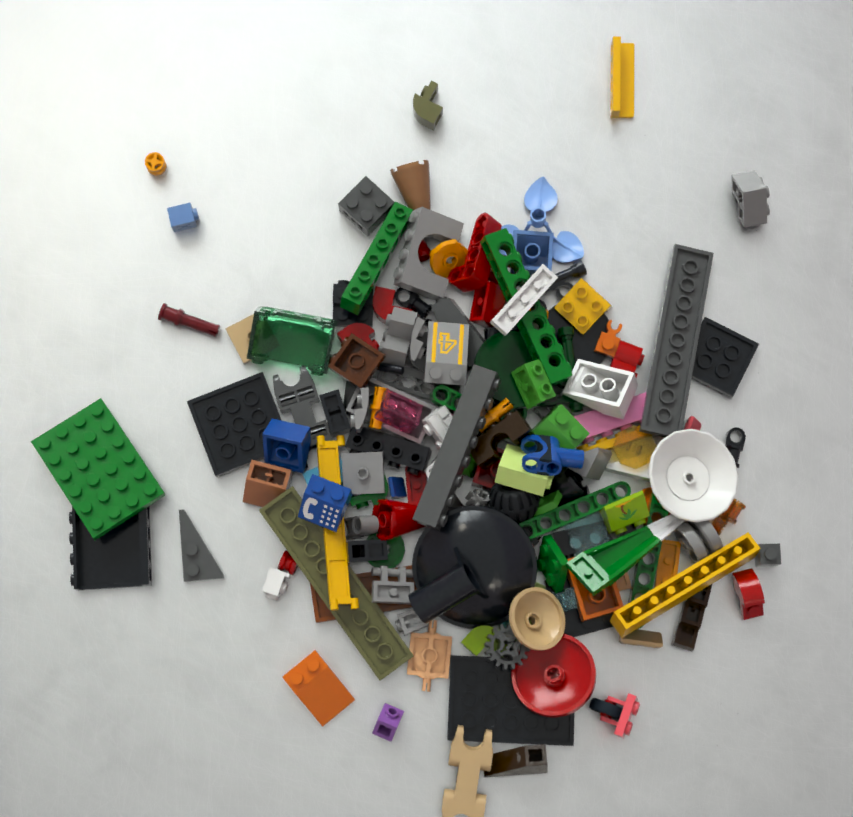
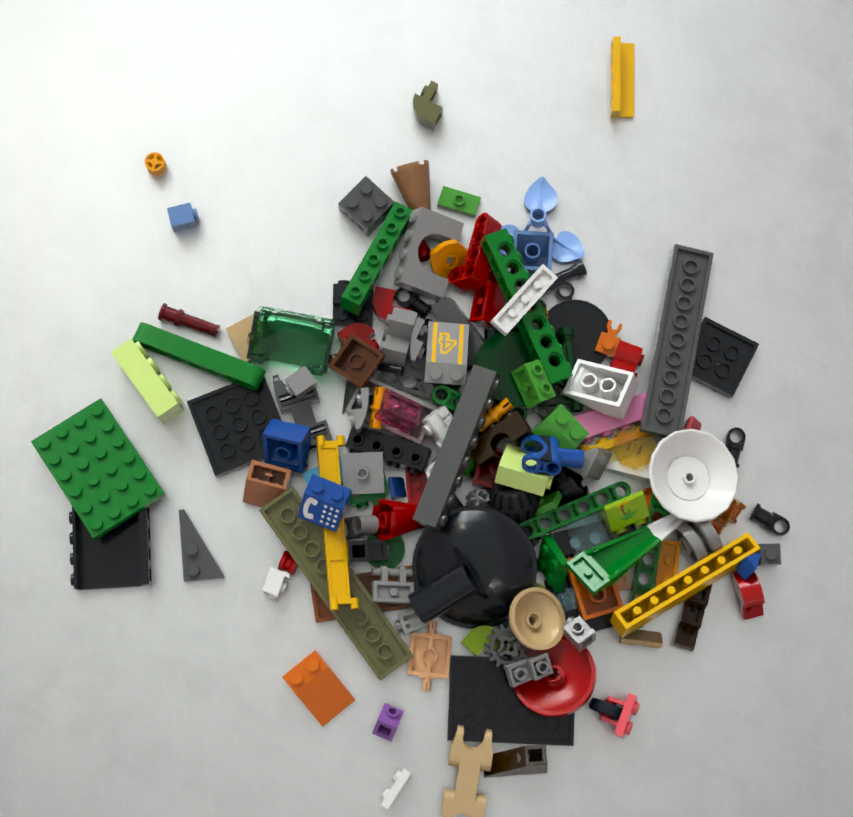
(150, 385): none -> yellowish green brick
(199, 356): none -> green beam
(300, 383): none -> light grey brick
(335, 413): black brick -> none
(390, 794): none -> white plate
(458, 201): none -> bright green plate
(528, 669): none -> light grey slope
(581, 638): none -> light grey brick
(582, 306): yellow bracket -> none
(748, 565): none -> blue slope
(751, 198): light grey brick -> none
(769, 519): none -> black connector

